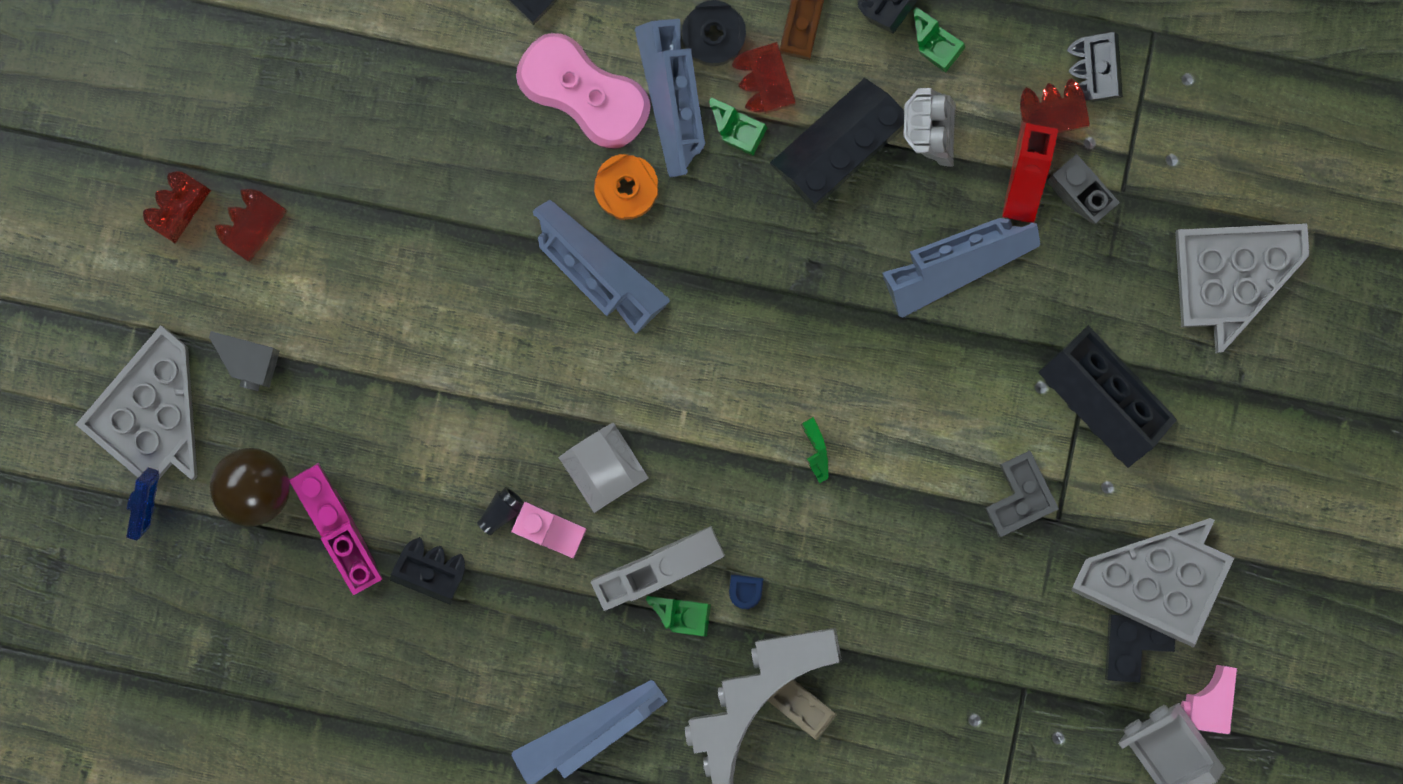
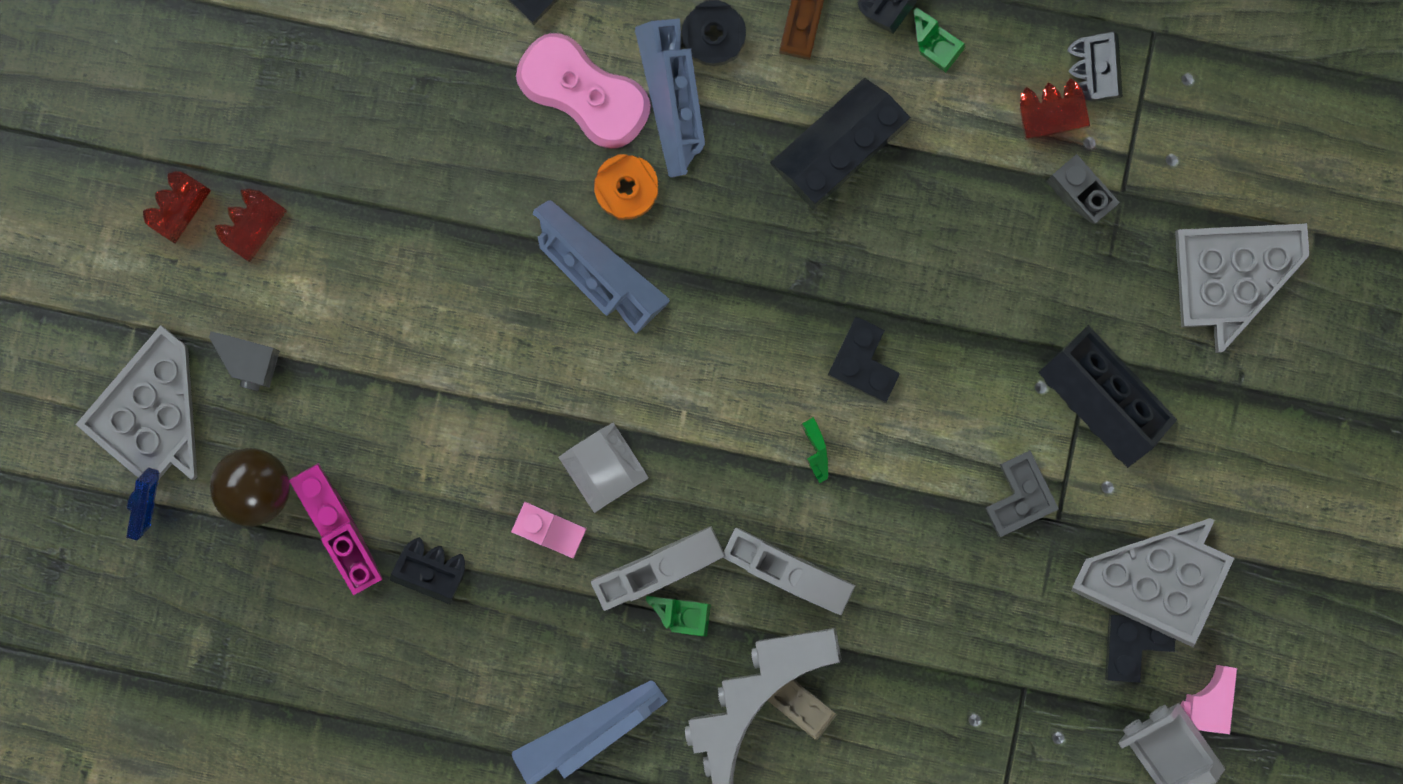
(502, 509): black cone -> none
(737, 128): green slope -> none
(745, 591): dark blue tile -> none
(767, 77): clear red plate -> none
(788, 571): none -> light grey slope
(854, 362): none -> black plate
(930, 125): light grey slope -> none
(956, 262): sand blue wedge -> none
(1029, 171): red slope -> none

